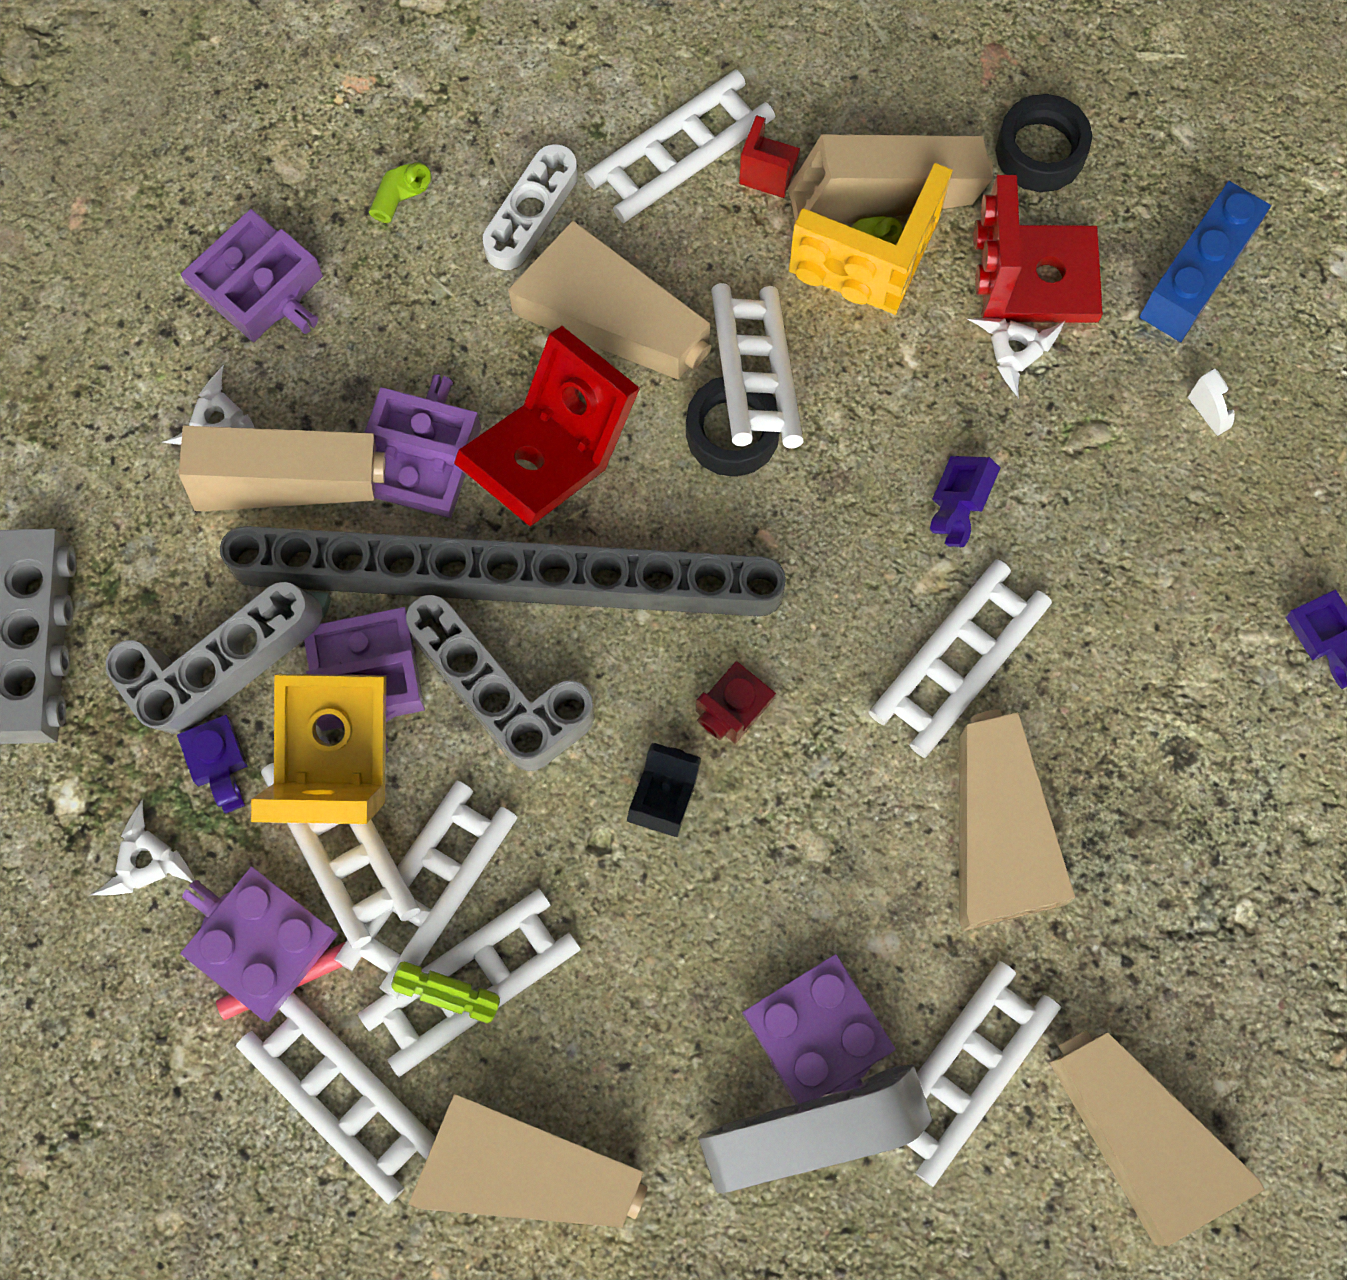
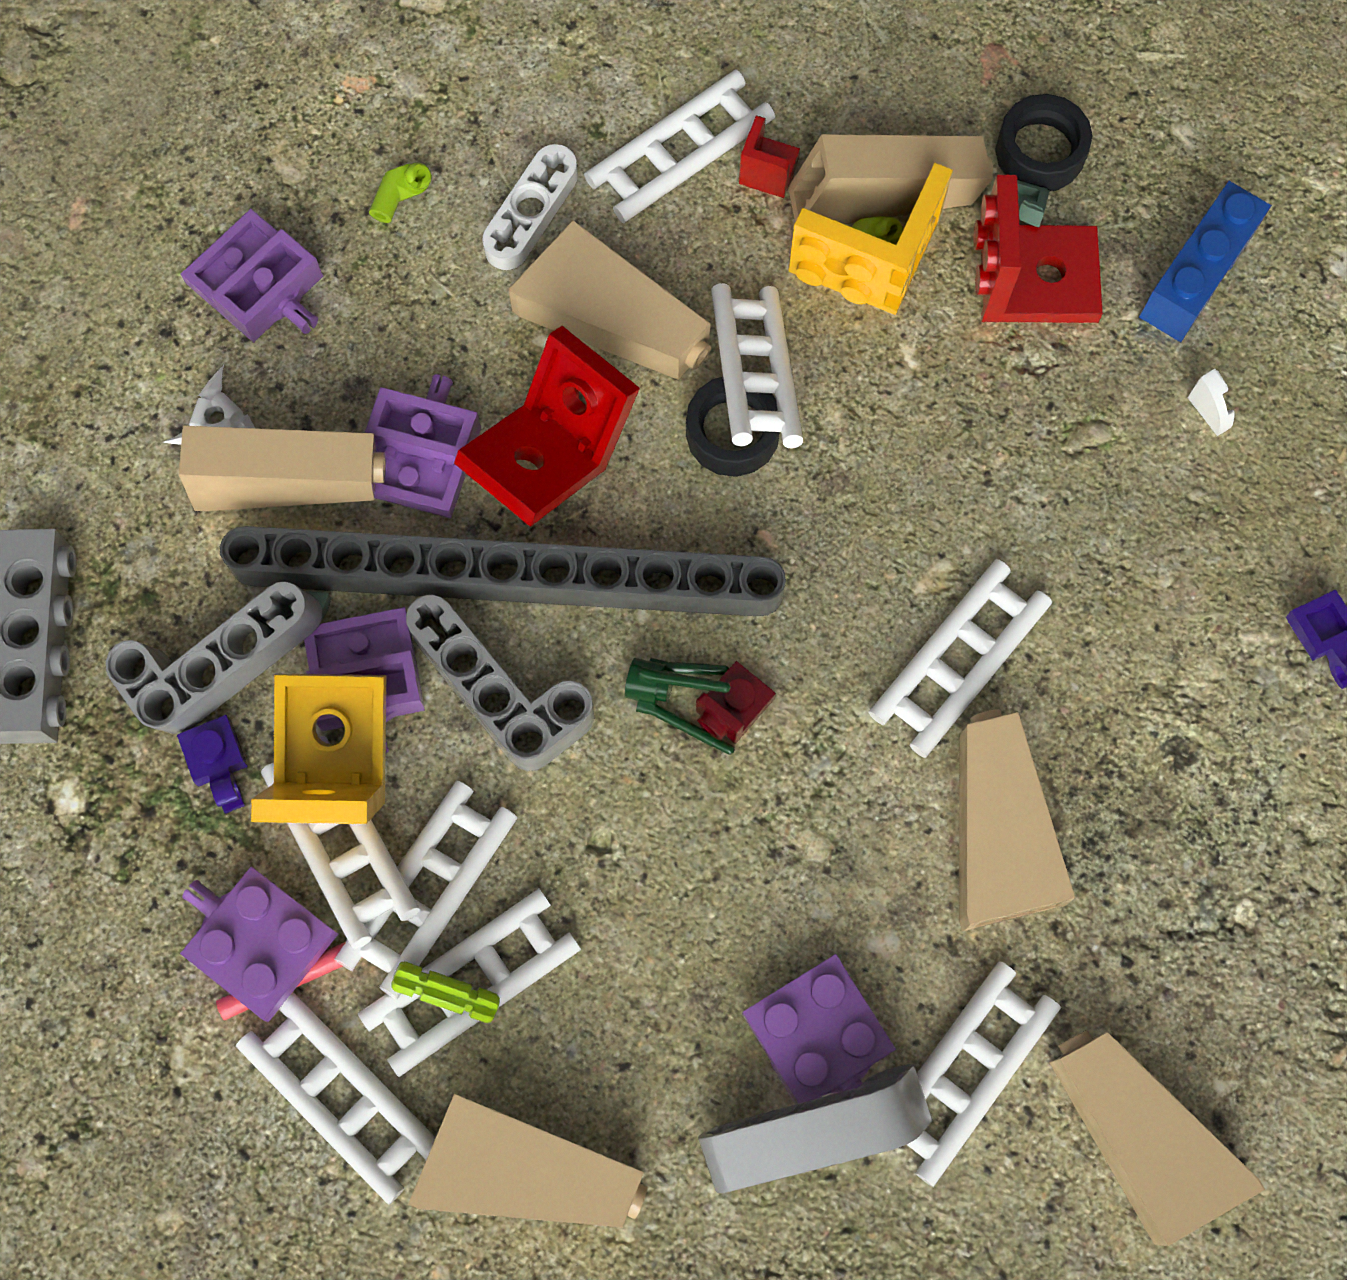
(134, 842): white piece -> none
(654, 681): none -> dark green plant
(664, 789): black bracket -> none
(961, 490): dark purple plate -> none
(1012, 362): white piece -> none
(1032, 202): none -> sand green tile

